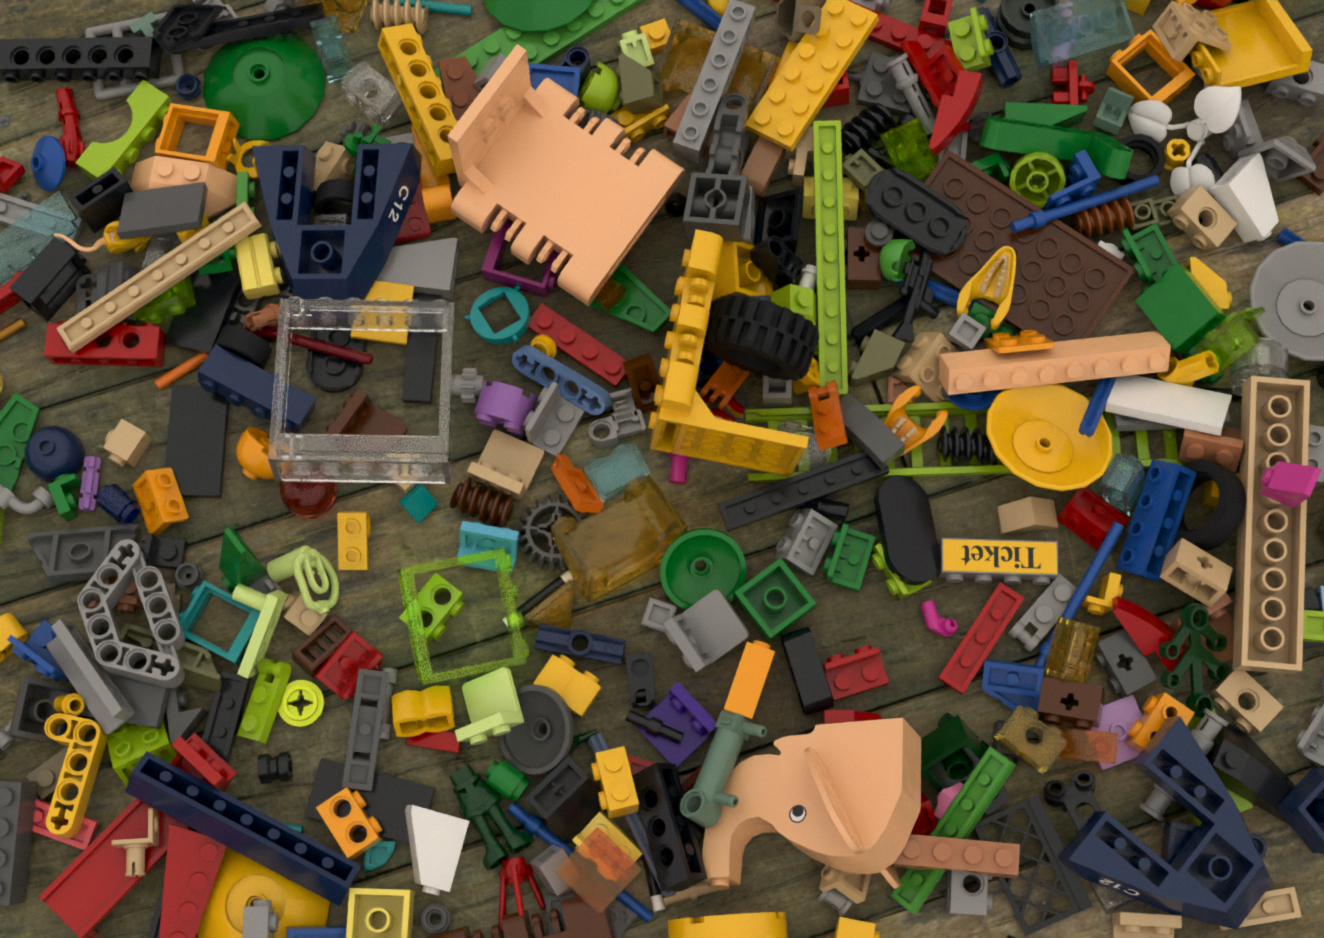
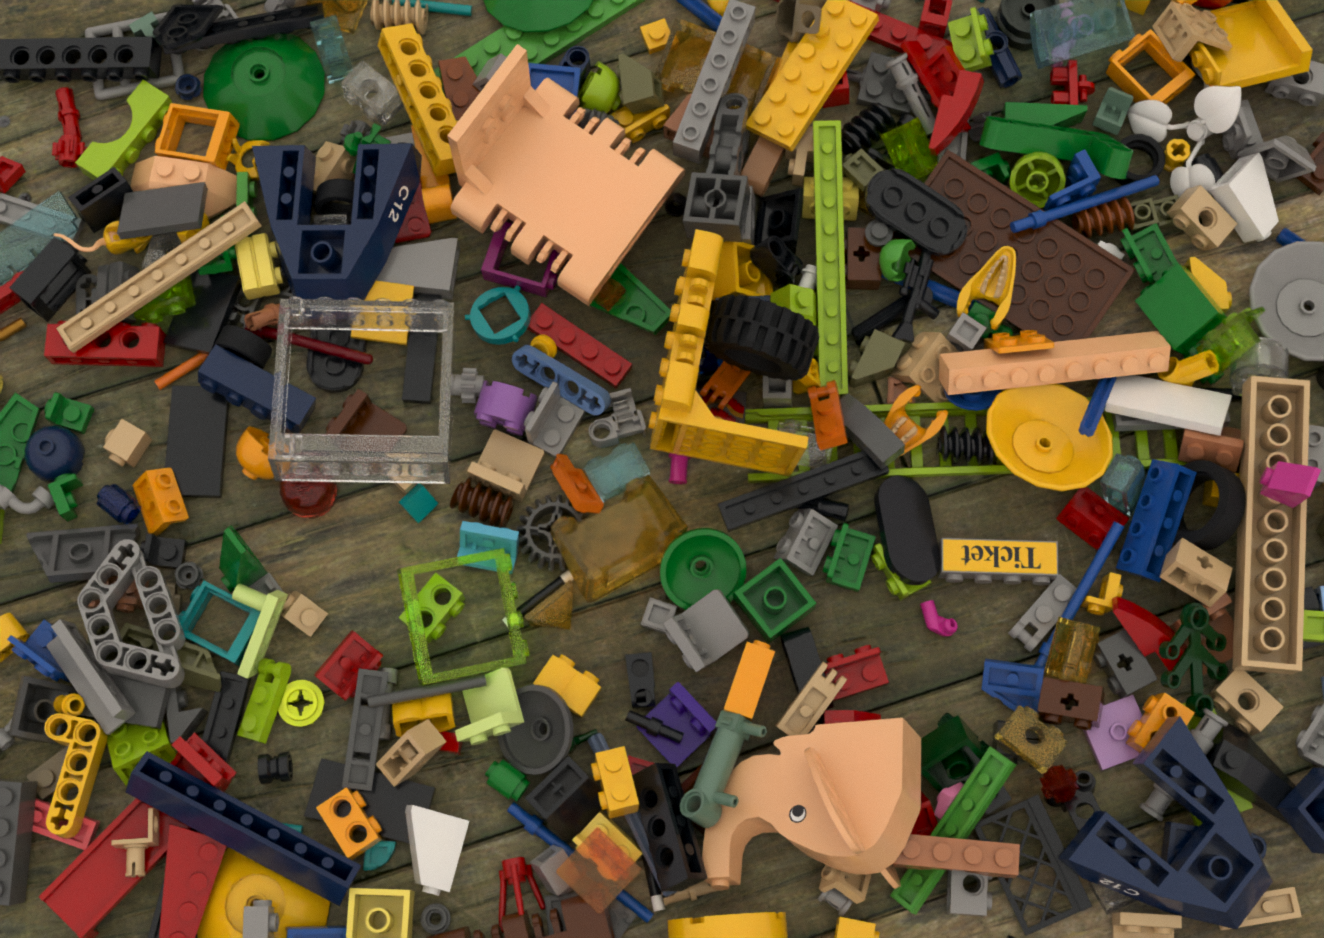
(48, 163): blue dish -> none
(68, 413): none -> green bracket
(89, 483): medium lavender axle -> none
(306, 559): yellowish green piece -> none
(306, 646): reddish brown slope -> none
(353, 540): yellow plate -> none
(411, 752): none -> tan brick
(426, 691): none -> dark grey bar
(476, 802): dark green piece -> none
(561, 641): dark blue piece -> none
(636, 47): yellowish green bracket -> none
(642, 380): reddish brown slope -> none
(810, 702): none -> tan hinge
(980, 638): red plate -> none
(1027, 516): tan slope -> none
(1059, 784): none -> clear red gear
(1089, 746): clear orange slope -> none

